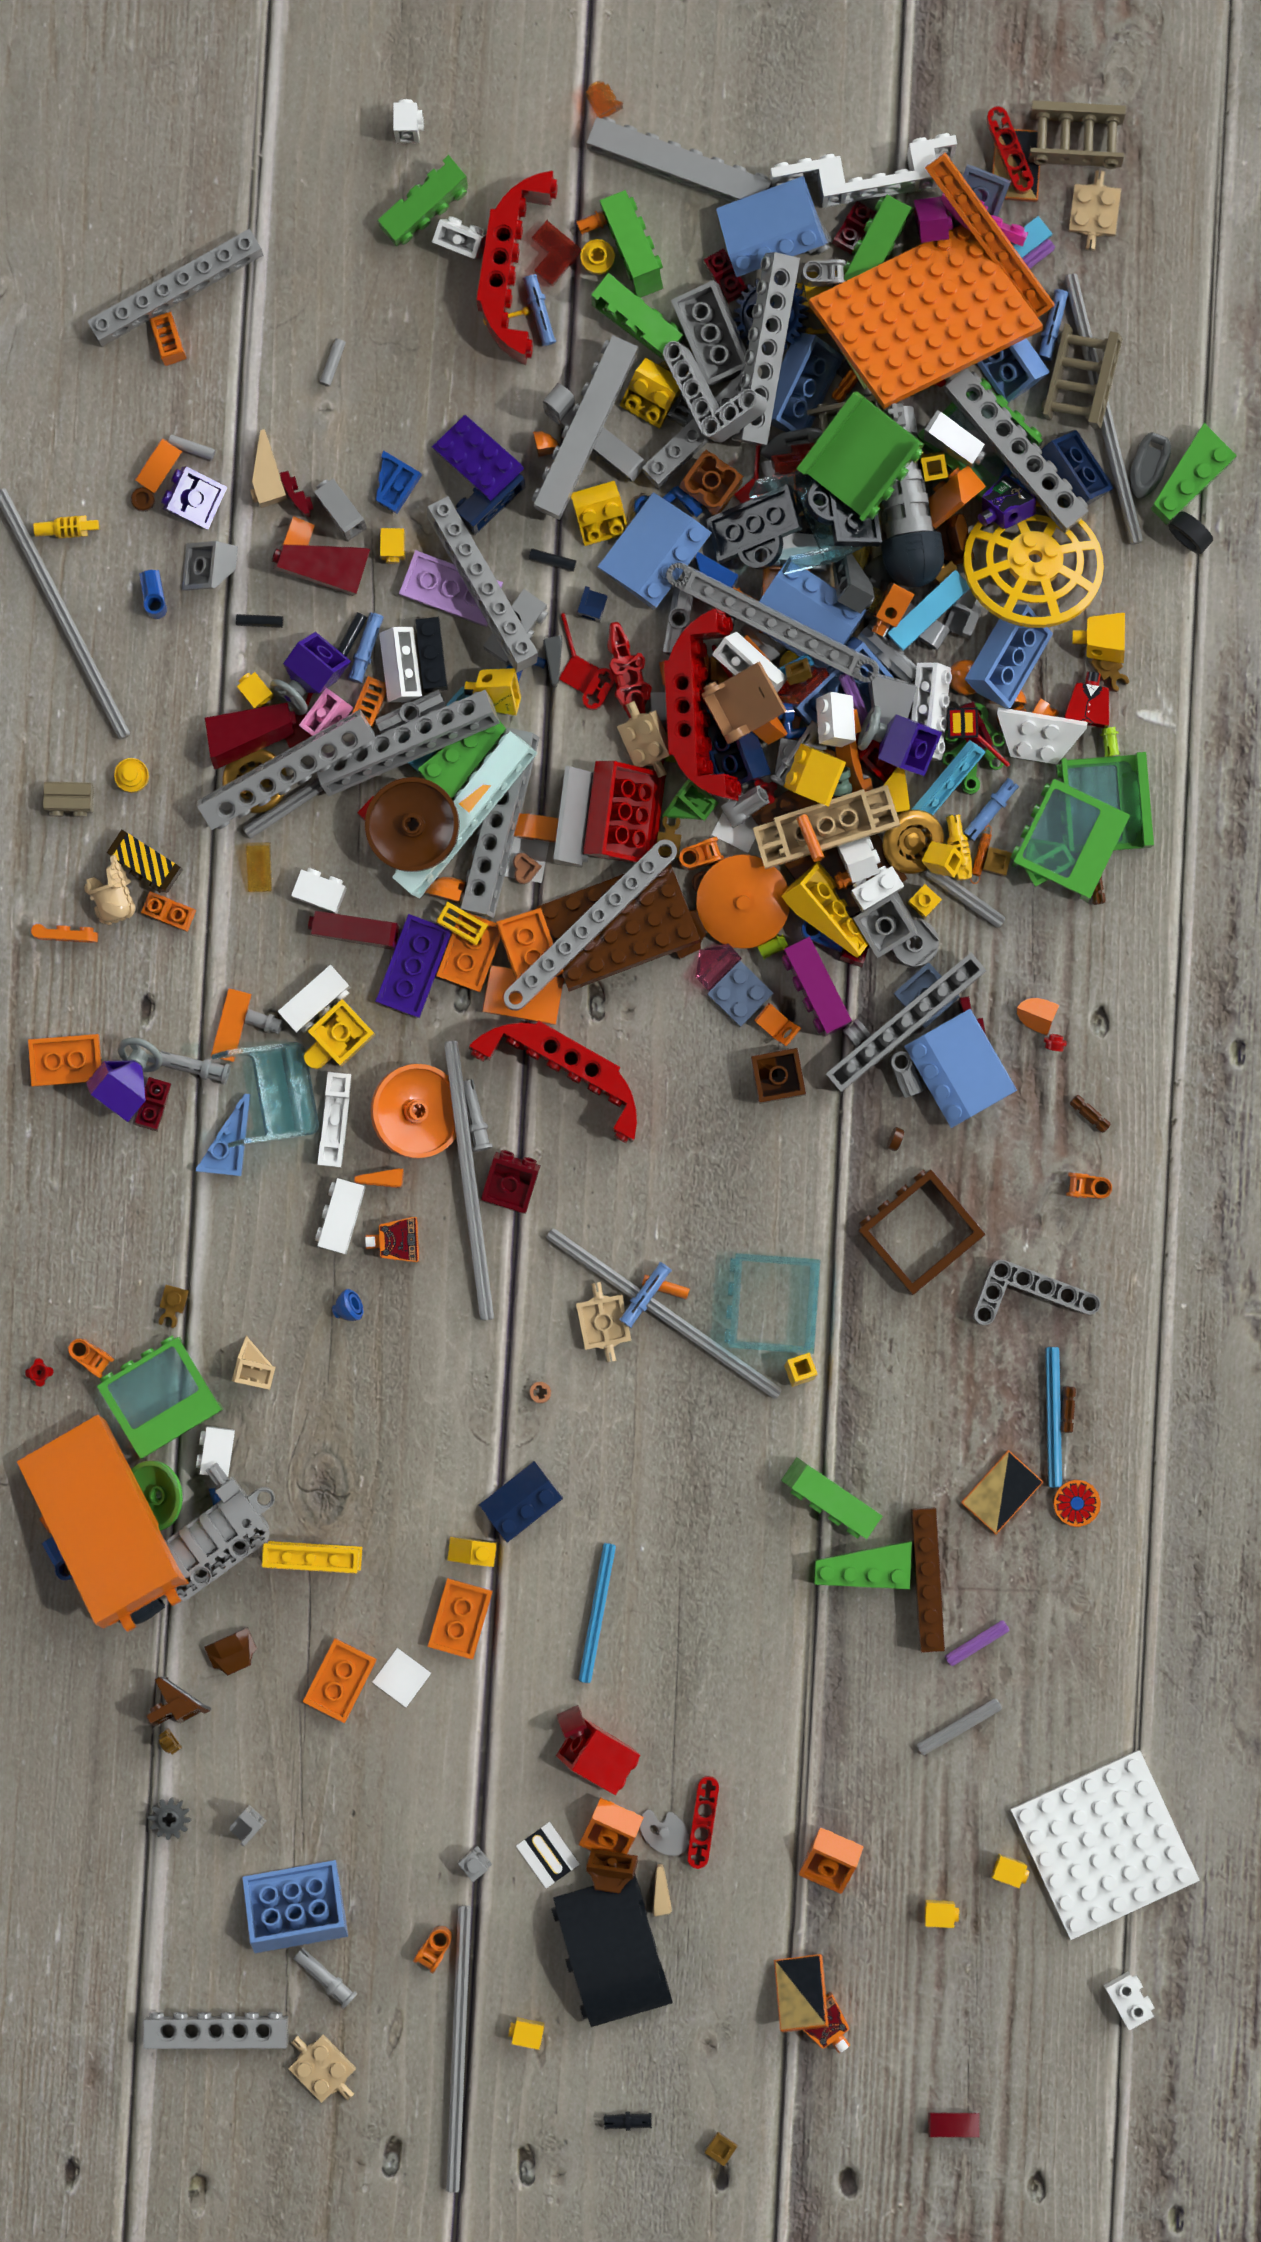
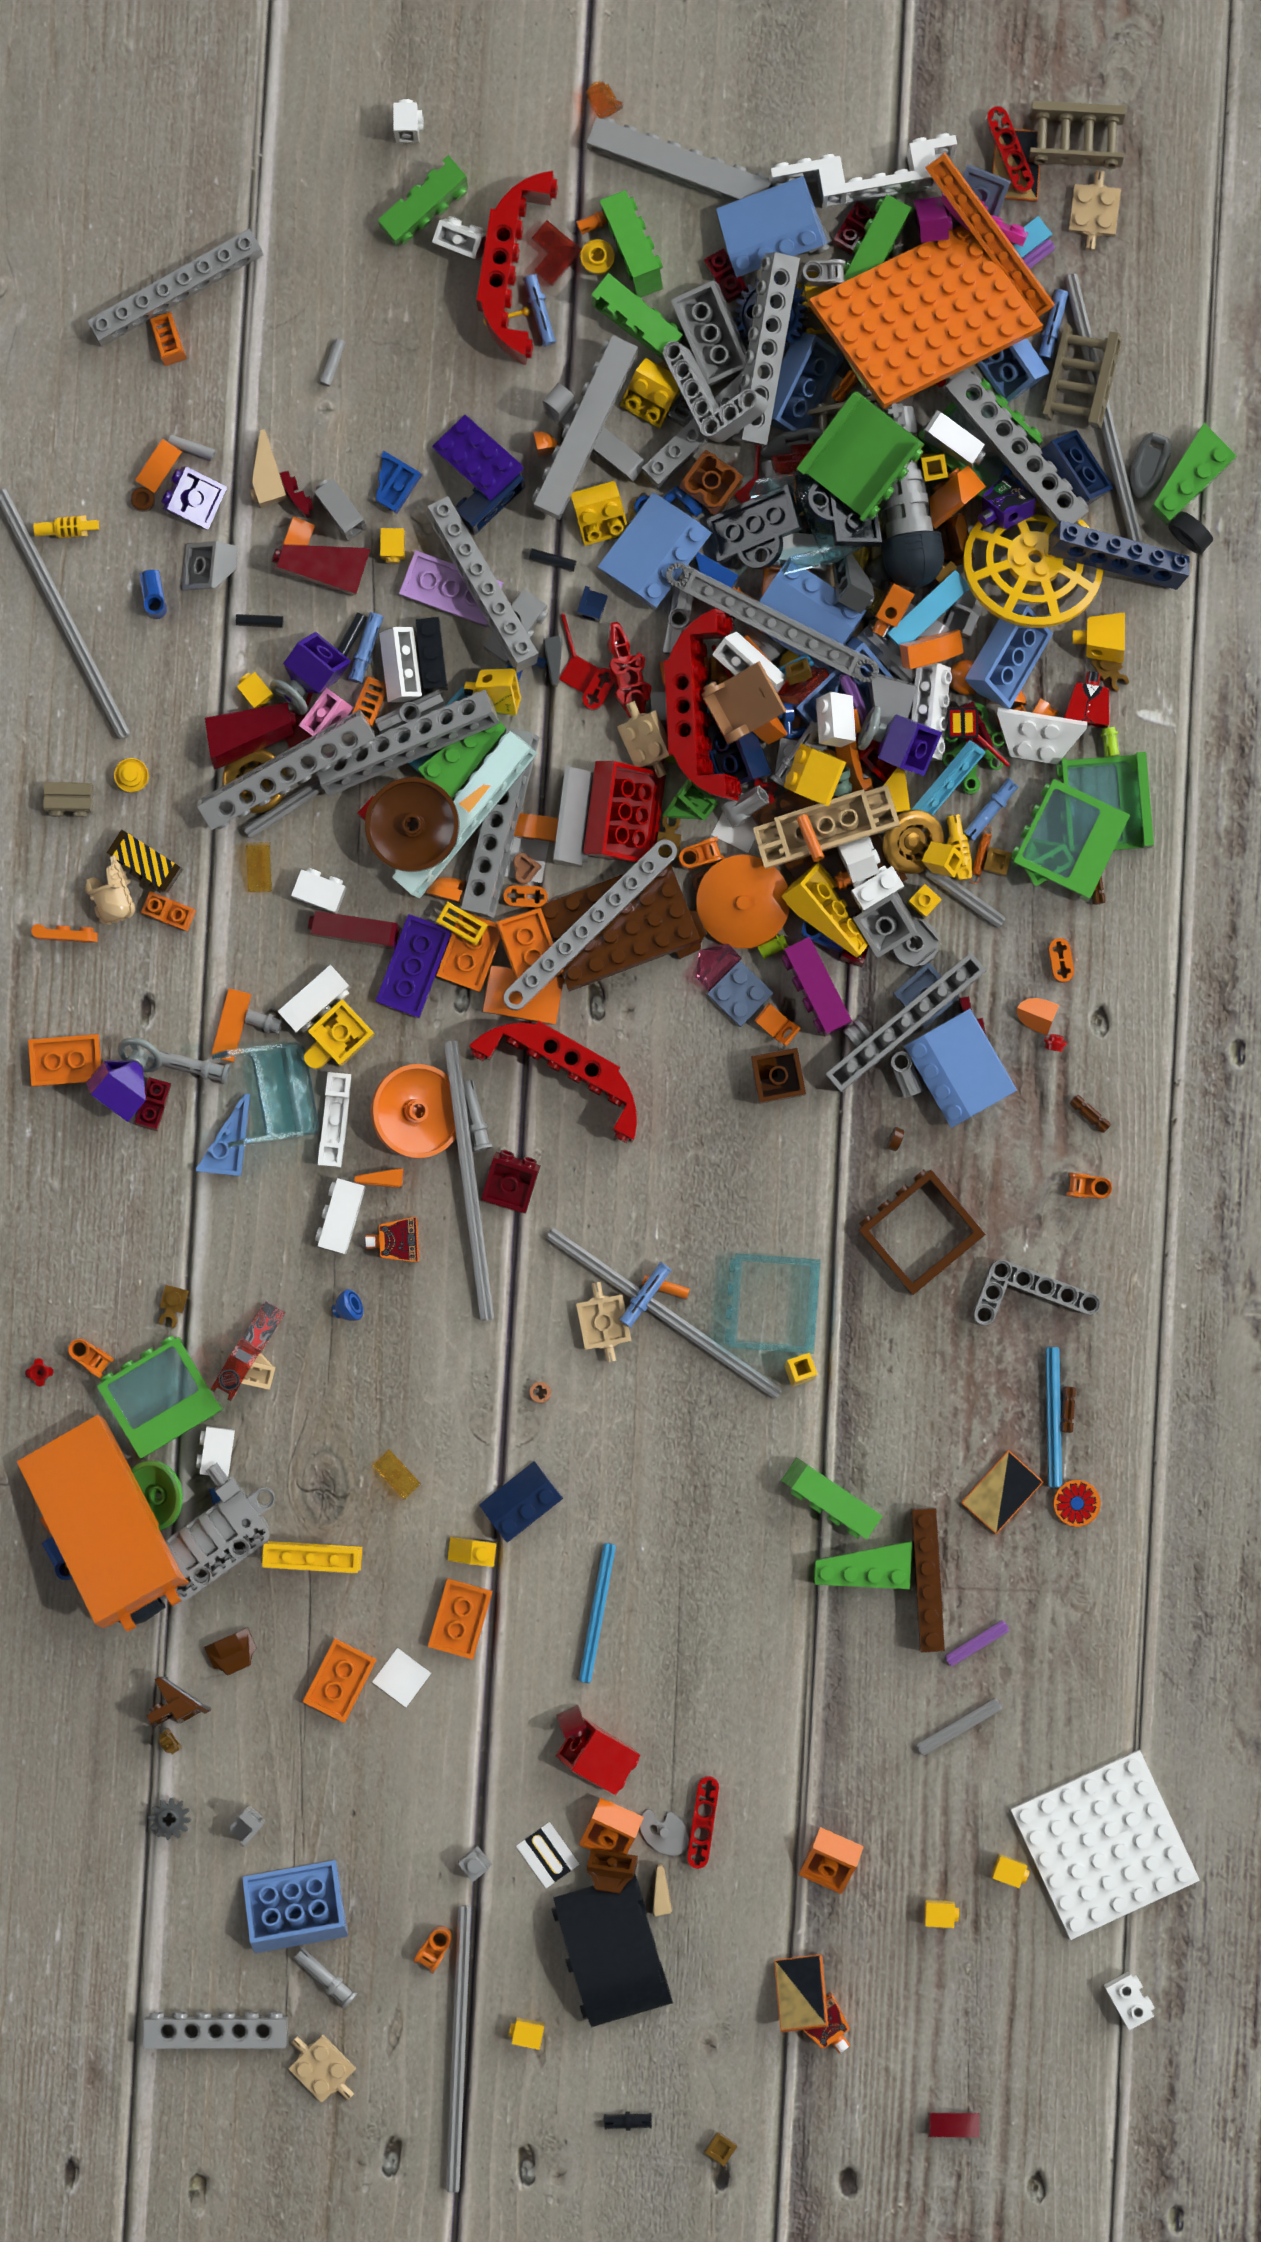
(248, 1349): none -> piece
(397, 1474): none -> clear yellow slope
(524, 902): none -> orange beam
(931, 649): none -> orange slope
(1055, 961): none -> orange beam
(1118, 555): none -> dark blue brick

